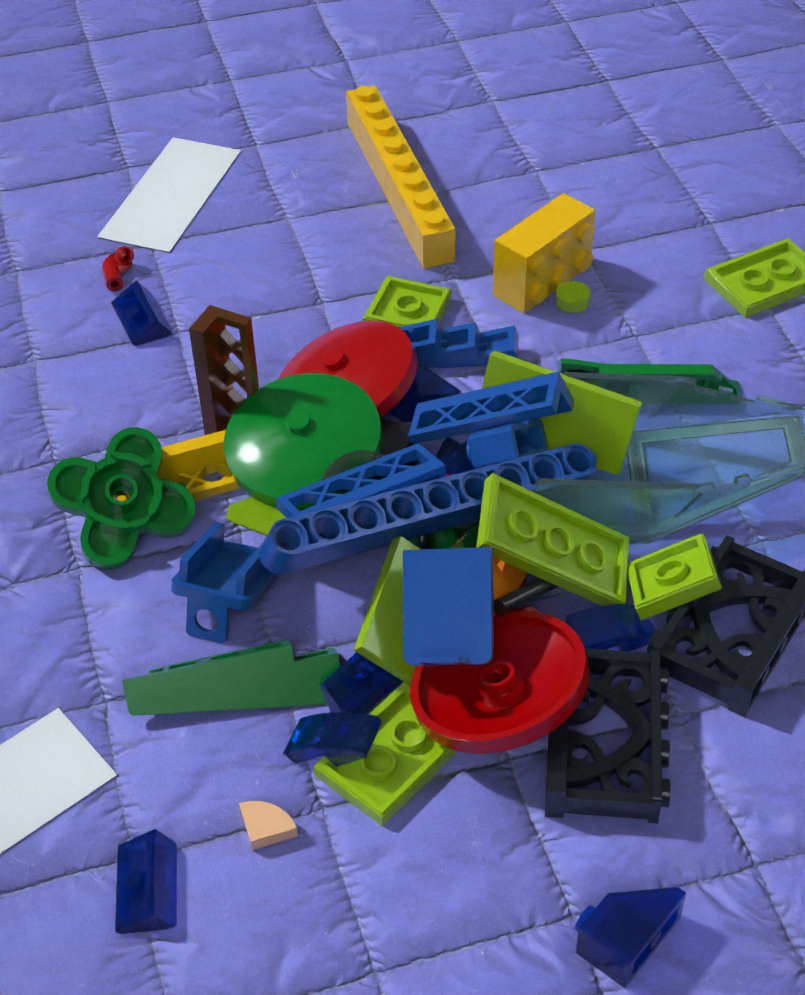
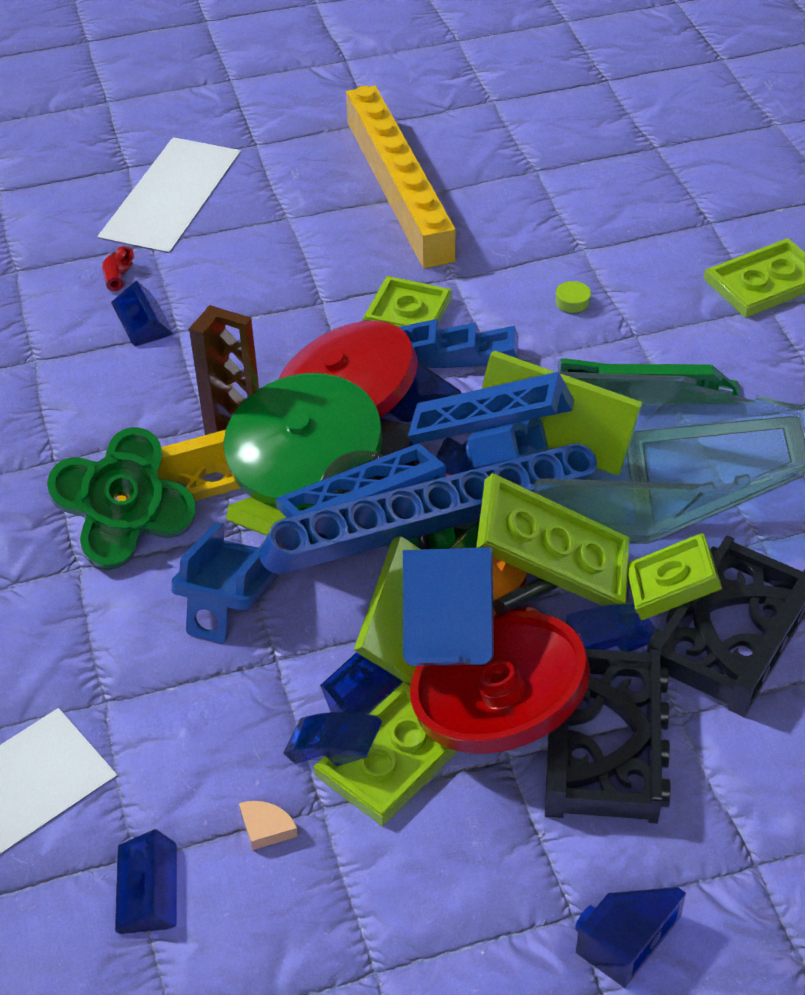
(233, 681): green wedge -> none
(543, 252): yellow brick -> none

